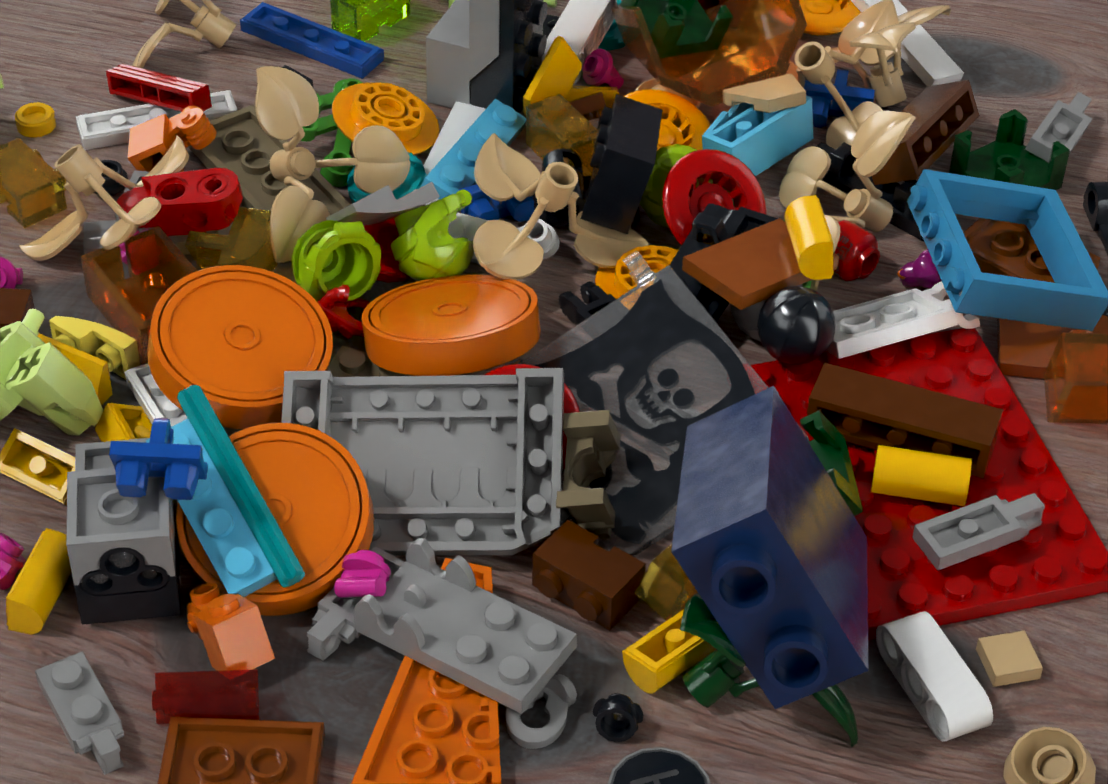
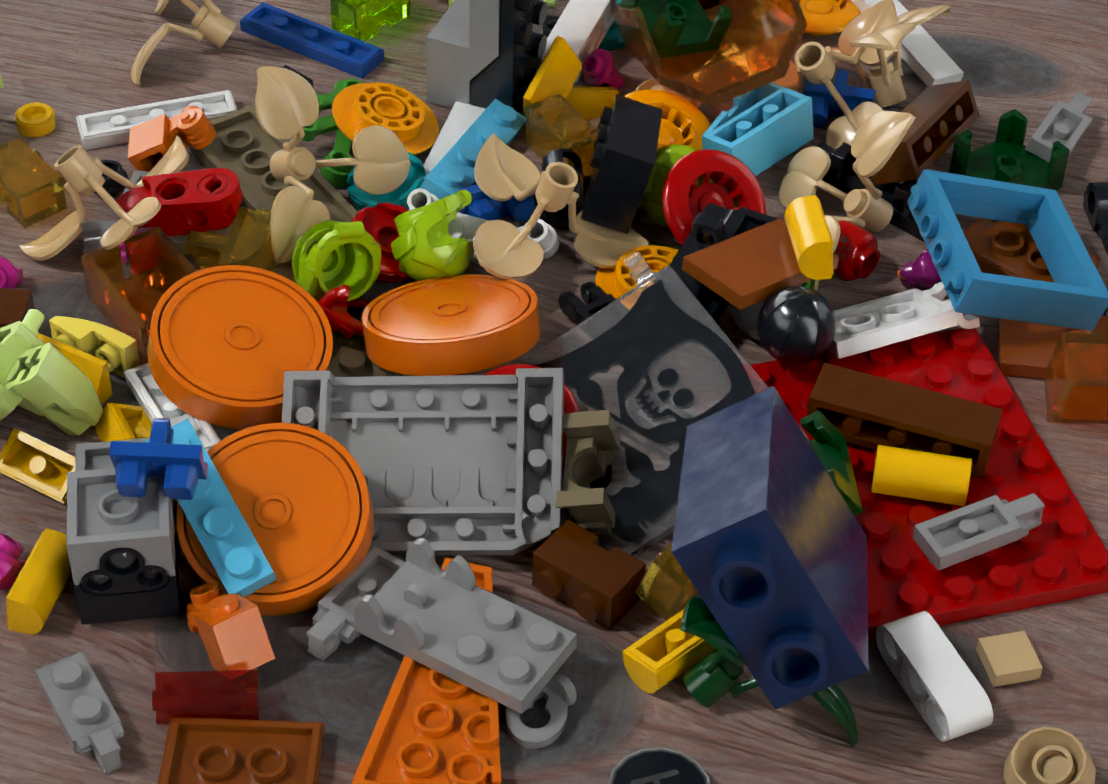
(157, 88): red piece -> none
(241, 486): teal axle -> none
(362, 575): dark pink plate -> none
(384, 206): light grey slope -> none
(589, 105): reddish brown plate -> none
(613, 726): black plate -> none
(768, 94): tan tile -> none

